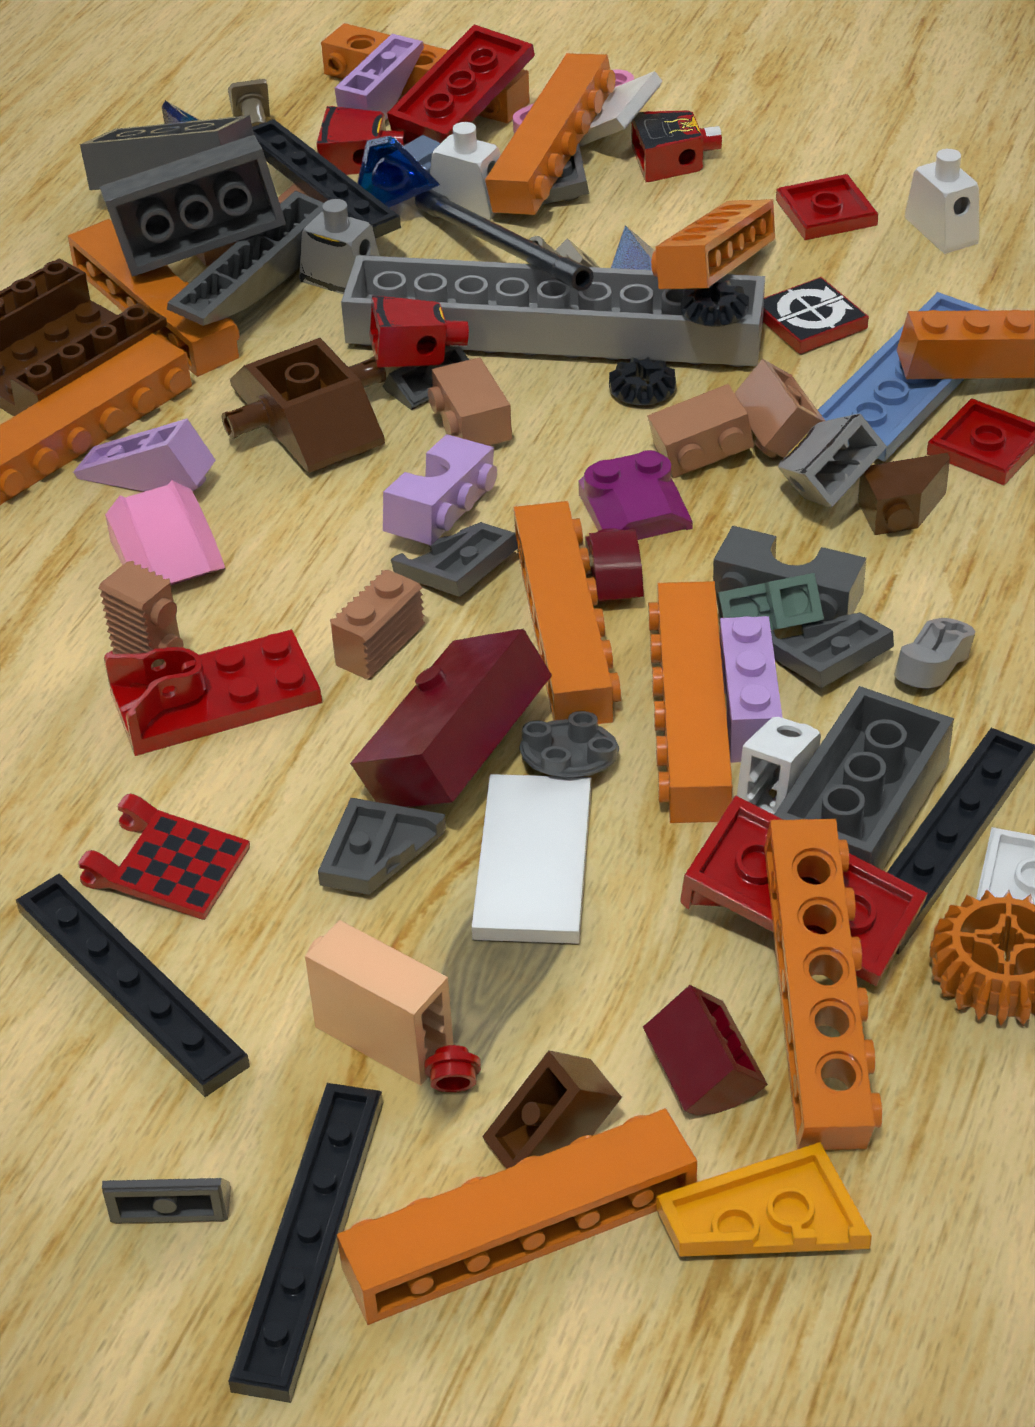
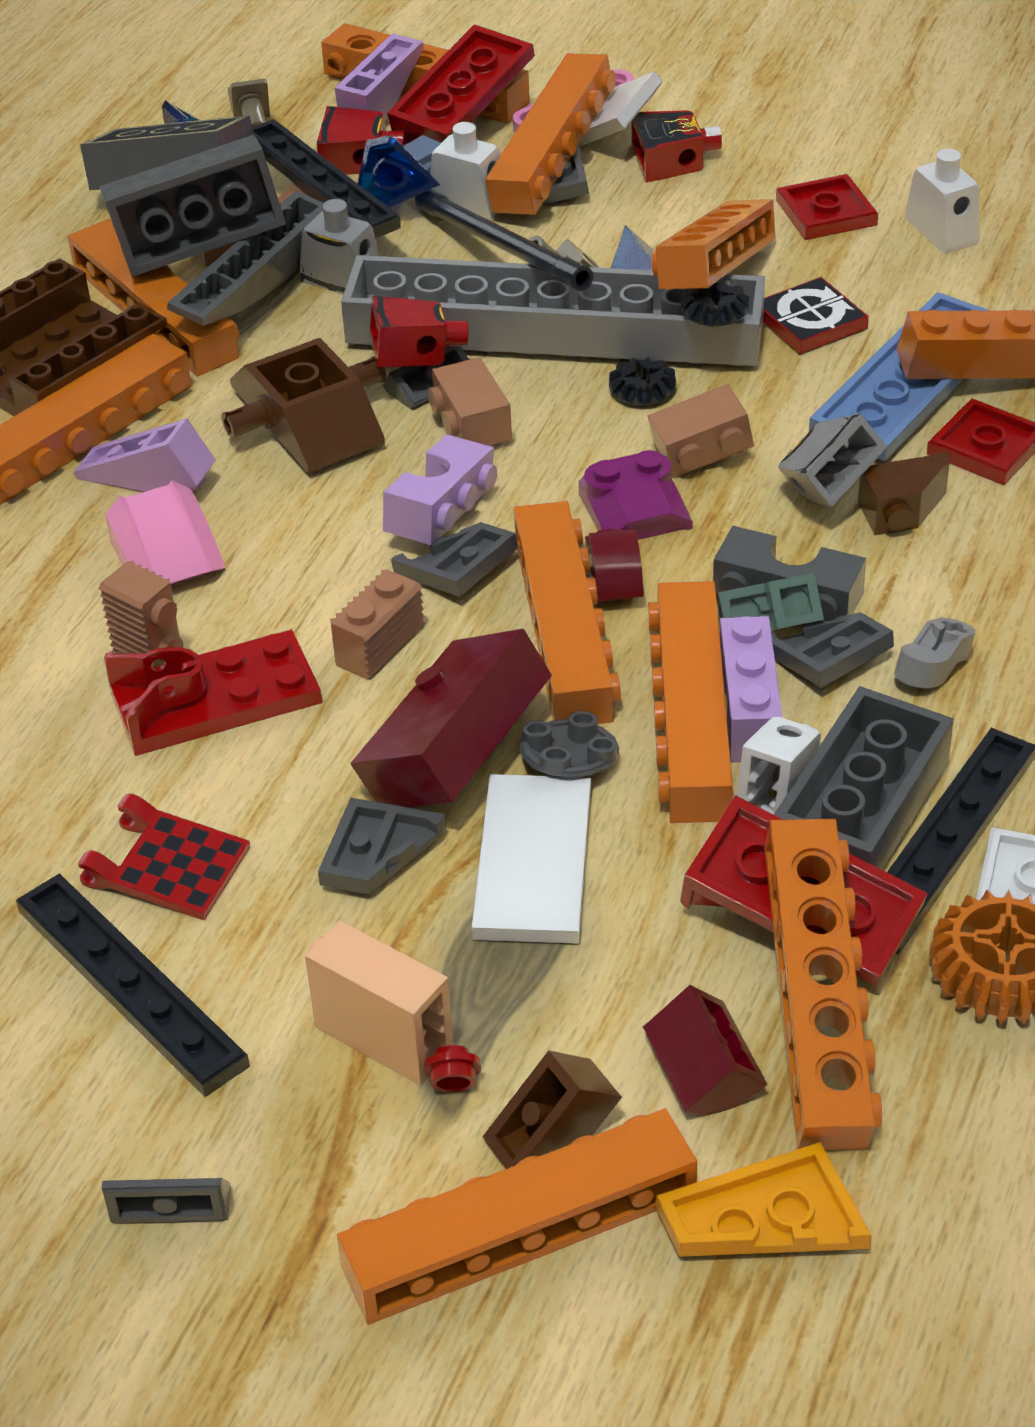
(306, 1244): black tile -> none
(776, 409): nougat brick -> none

